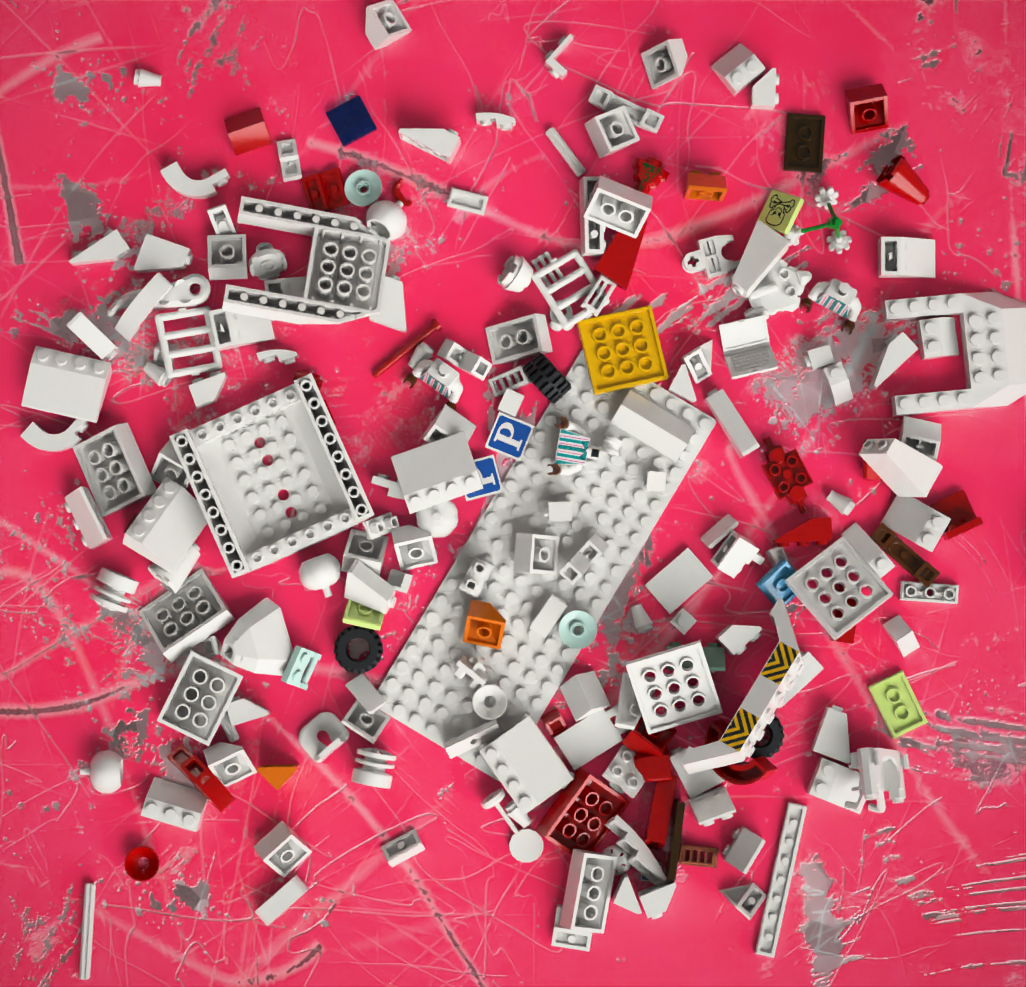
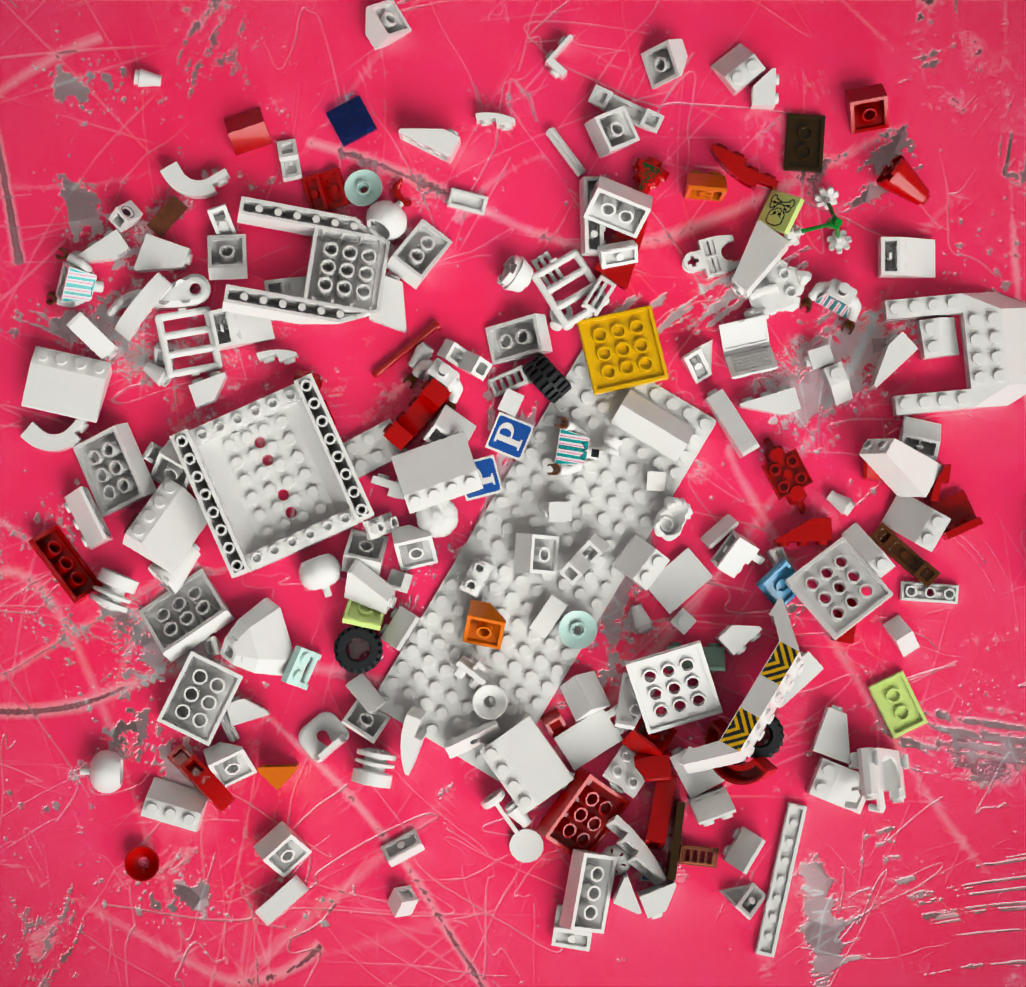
(65, 563): none -> red slope
(75, 282): none -> white torso
(87, 931): white axle -> none
(125, 216): none -> white brick
(152, 452): none -> white slope
(167, 216): none -> copper slope
(267, 262): white tile -> none
(370, 450): none -> white plate
(399, 628): none -> white slope
(402, 901): none -> panel
(412, 738): none -> white slope
(418, 254): none -> white slope
(419, 414): none -> red brick
(618, 254): none -> white slope
(640, 562): none -> white slope
(672, 518): none -> white hair
(682, 385): white slope -> none
(733, 165): none -> red slope
(778, 403): none -> white slope
(943, 478): none -> red slope

